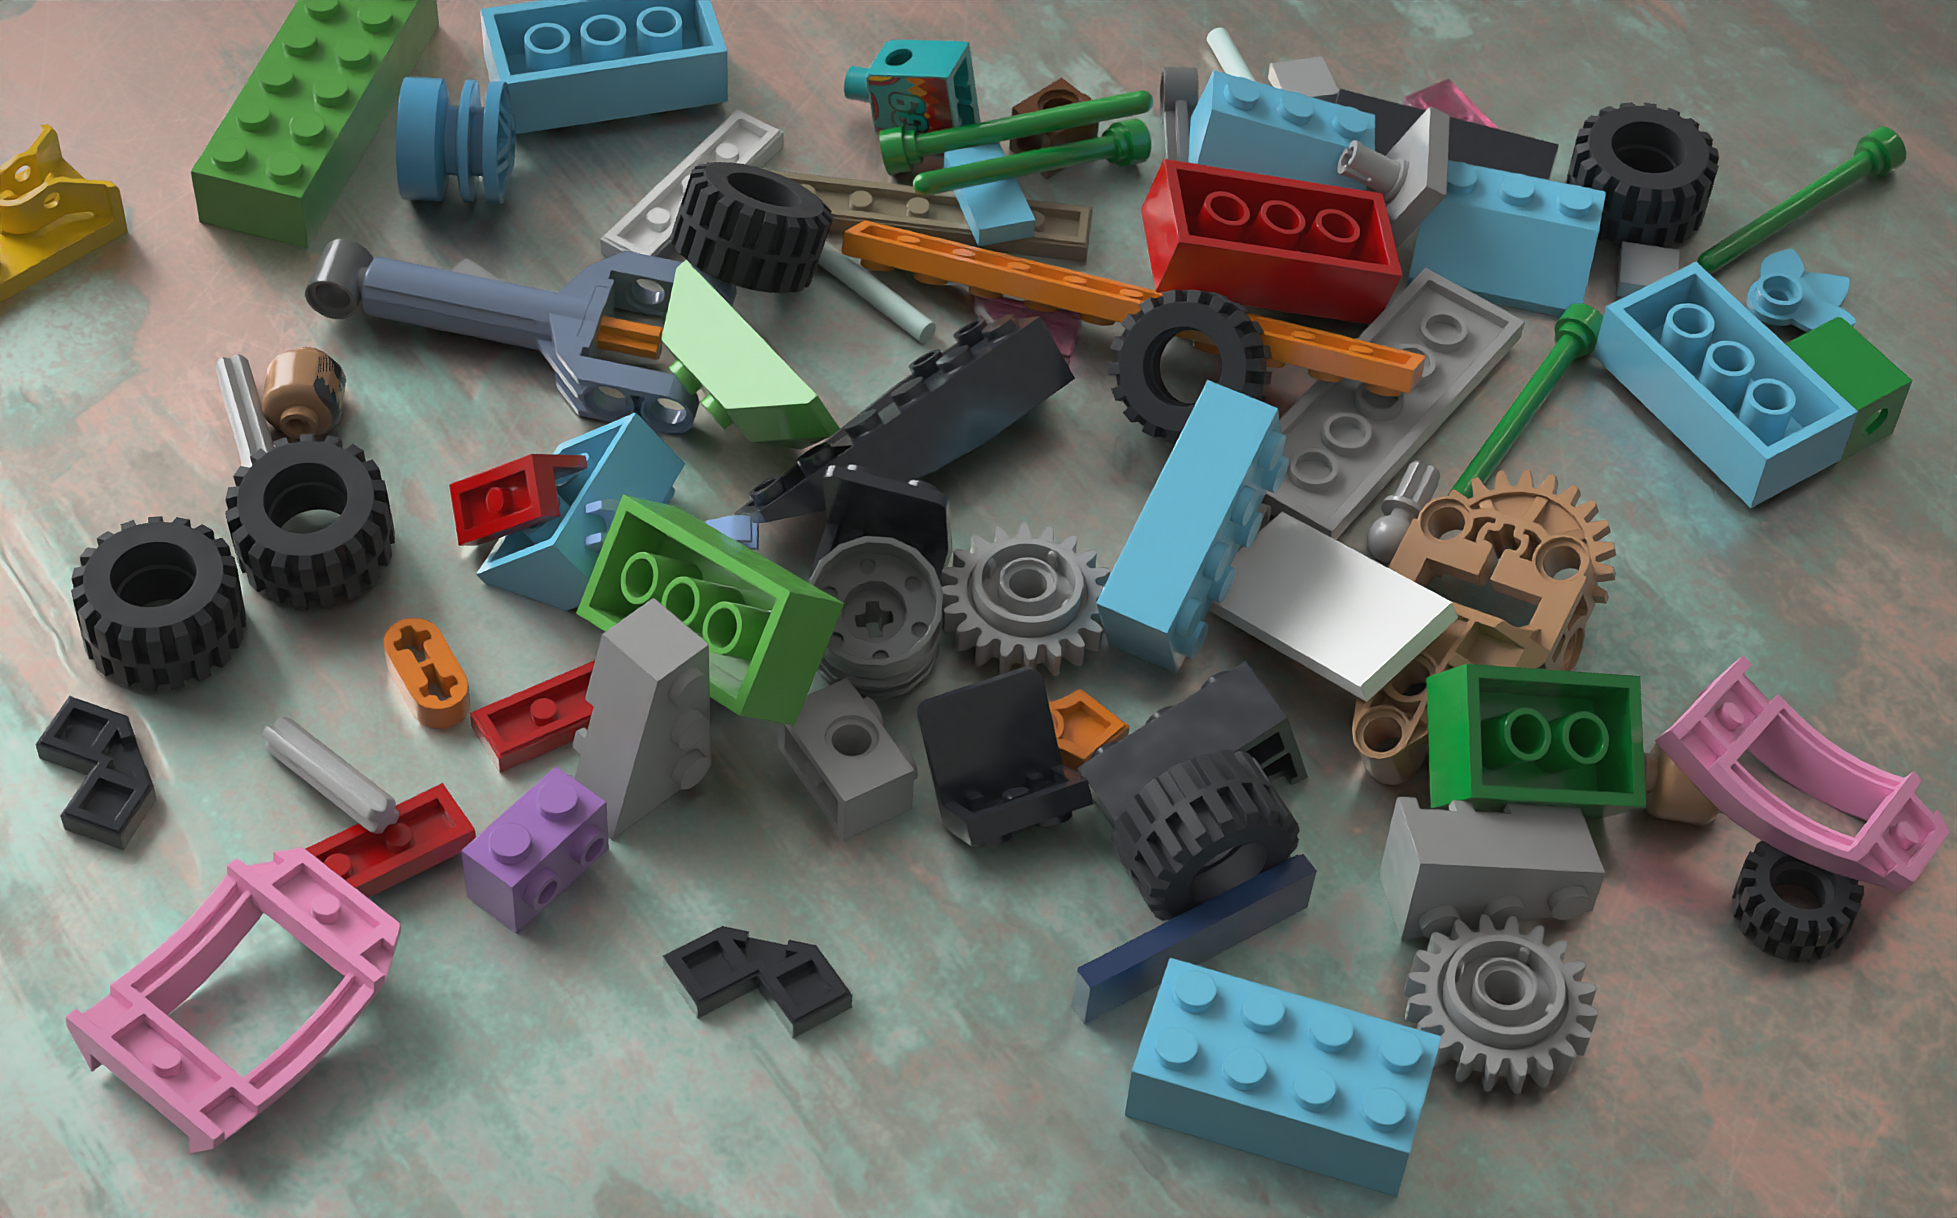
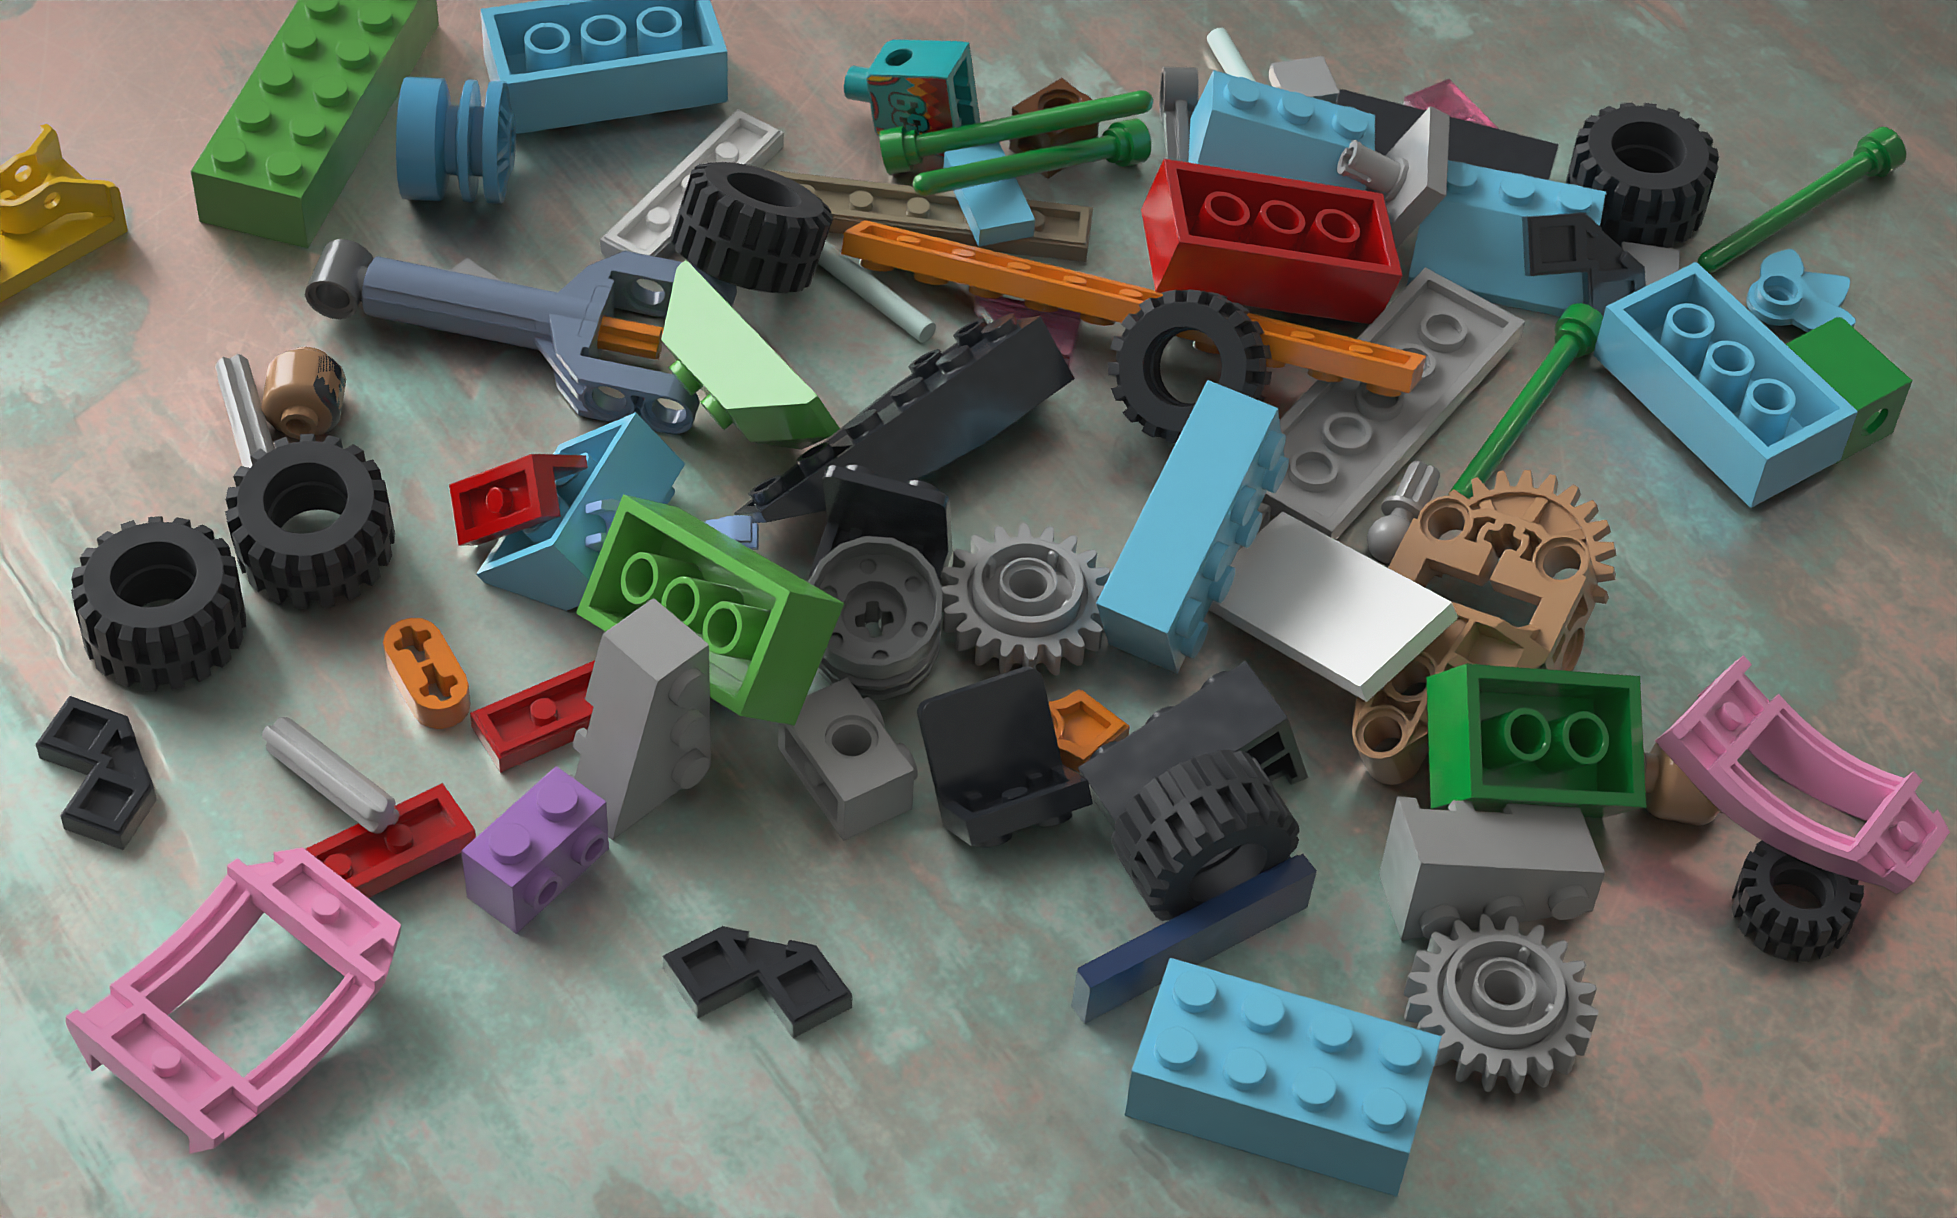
(1576, 245): none -> black tile

